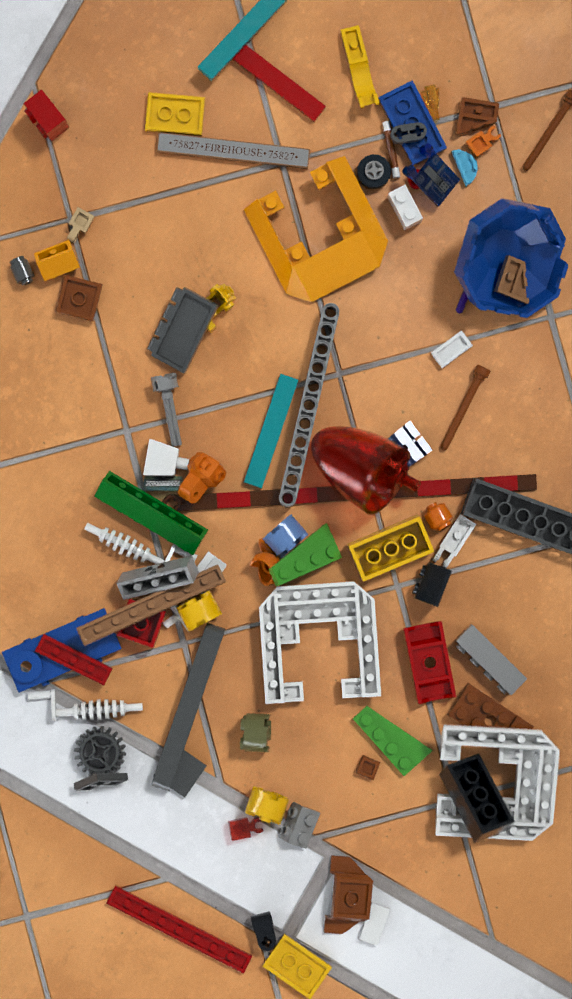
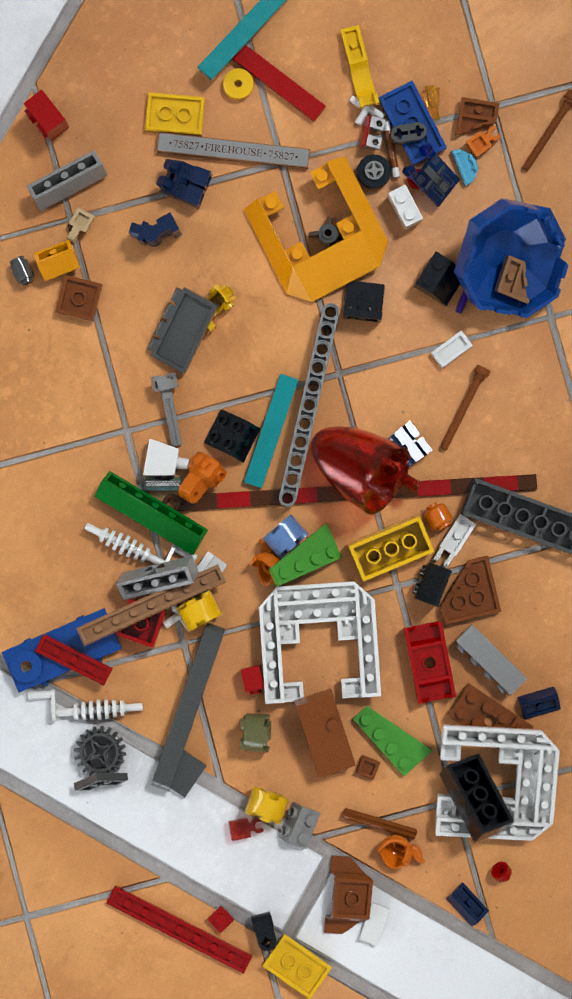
(67, 180): none -> light grey brick
(155, 233): none -> dark blue hips
(177, 179): none -> dark blue hips
(221, 919): none -> red plate
(232, 435): none -> black bracket
(234, 76): none -> yellow piece
(252, 679): none -> red brick
(325, 732): none -> dark orange brick
(327, 240): none -> dark grey brick
(364, 112): none -> white piece
(364, 301): none -> black bracket
(369, 141): none -> flat silver piece
(379, 823): none -> dark orange axle
(398, 852): none -> orange hair
(438, 279): none -> black slope
(467, 904): none -> dark blue slope
(472, 593): none -> dark orange plate
(501, 872): none -> red tile
(539, 702): none -> dark blue slope

